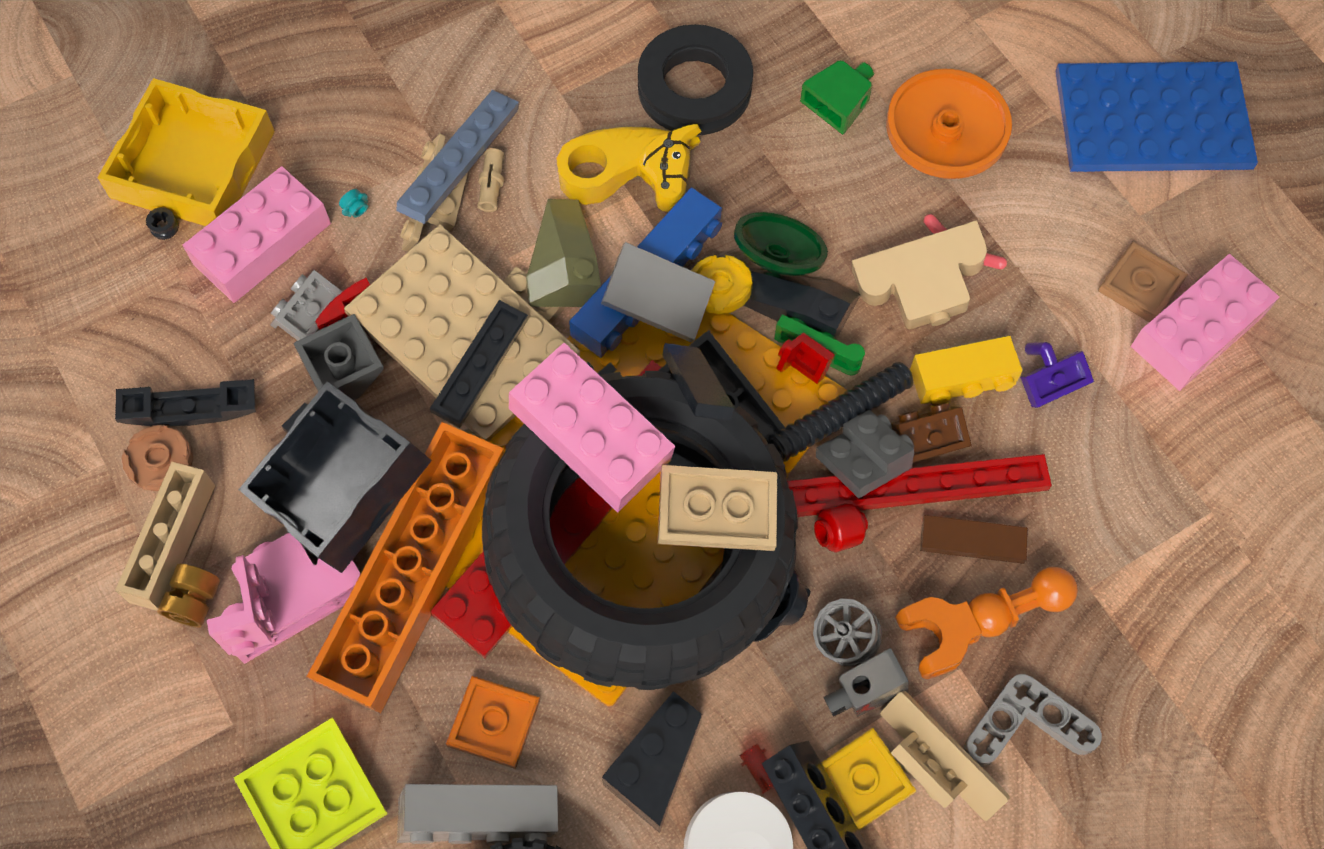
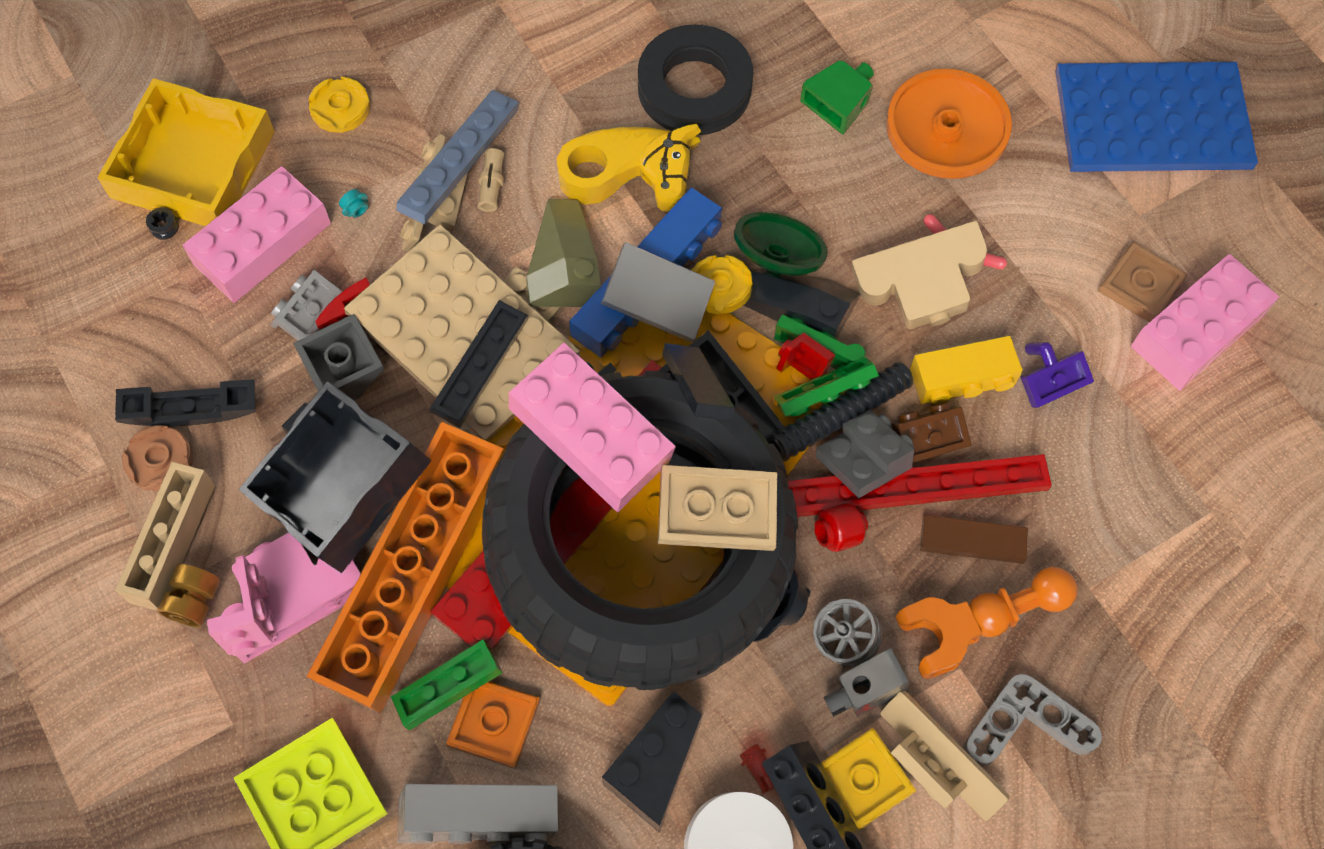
(339, 104): none -> yellow tile
(446, 685): none -> green plate
(826, 387): none -> green plate

